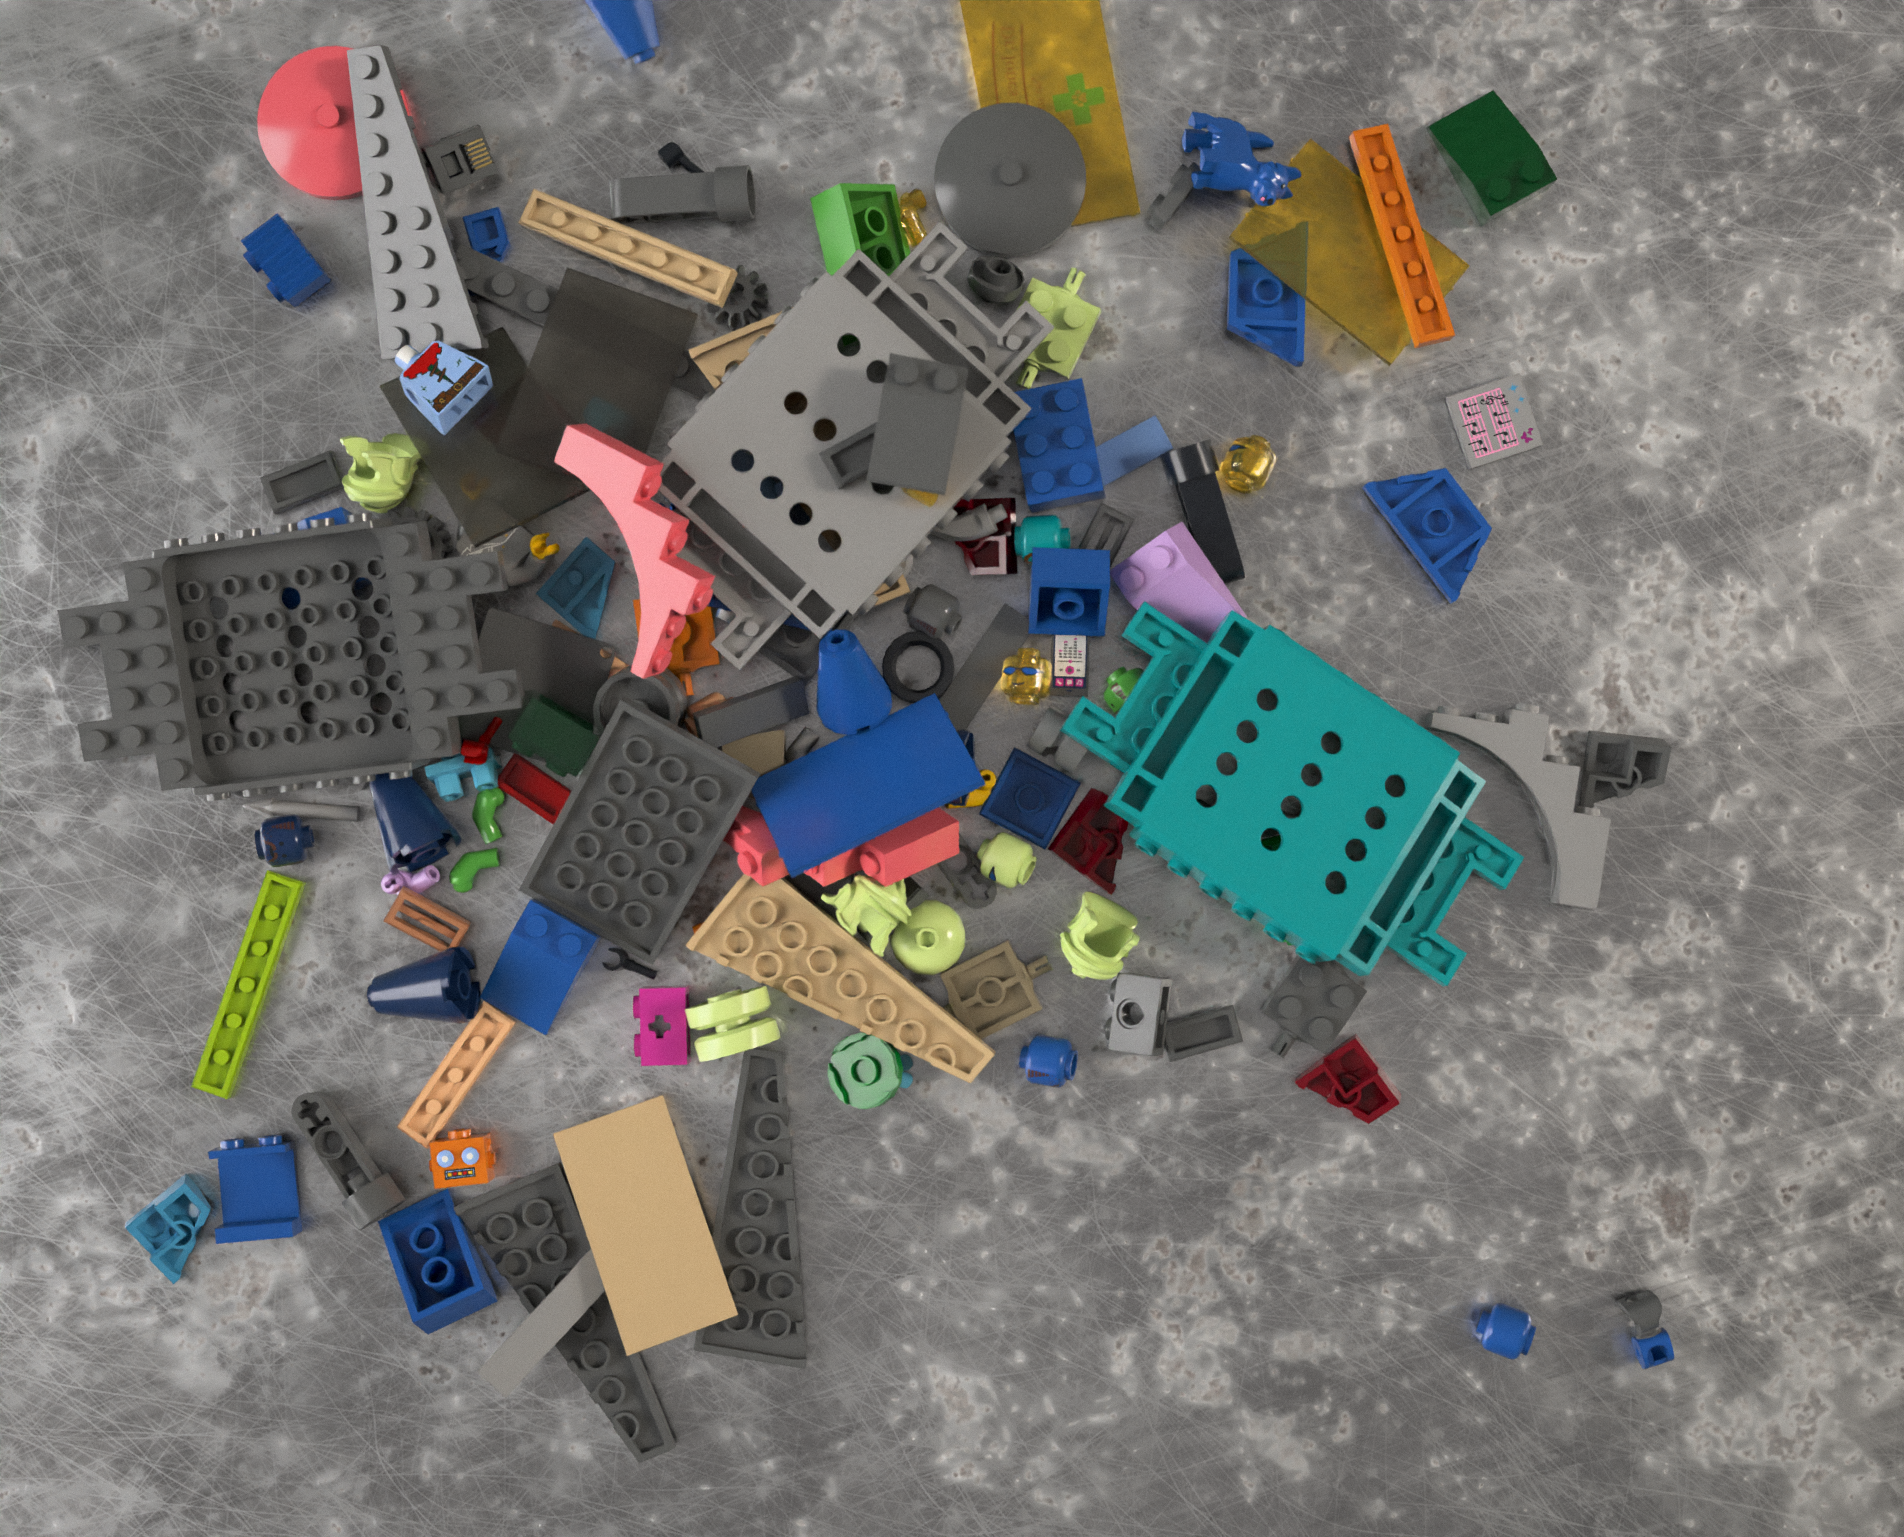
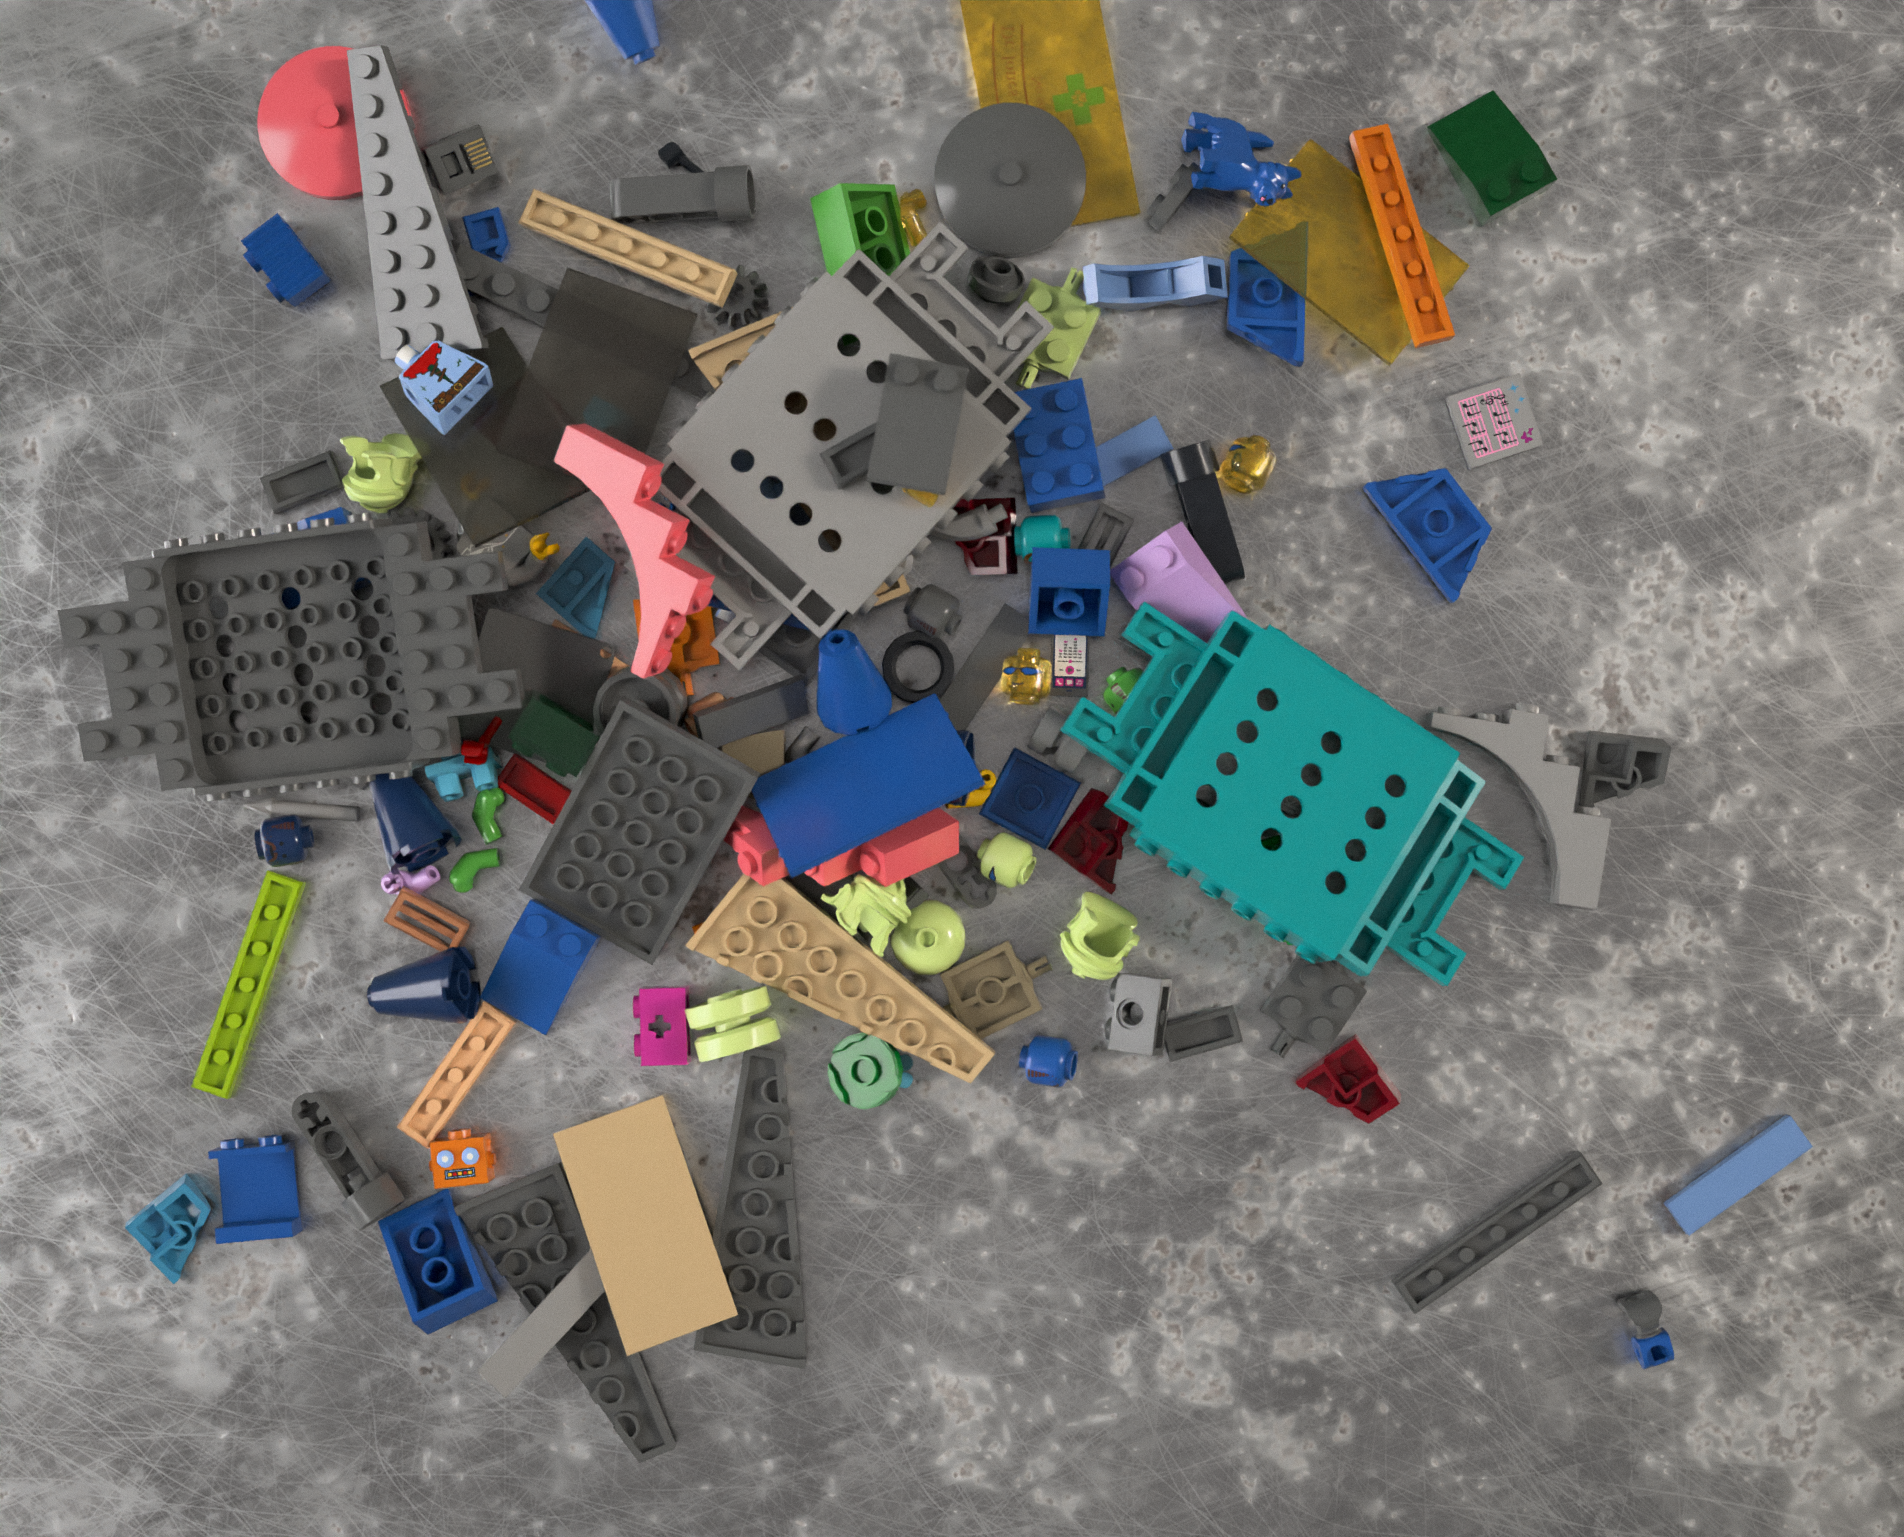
(630, 965): black hand -> none
(1150, 285): none -> medium blue arch
(1496, 1232): none -> dark grey tile
(1506, 1331): blue head -> none
(1738, 1174): none -> medium blue tile

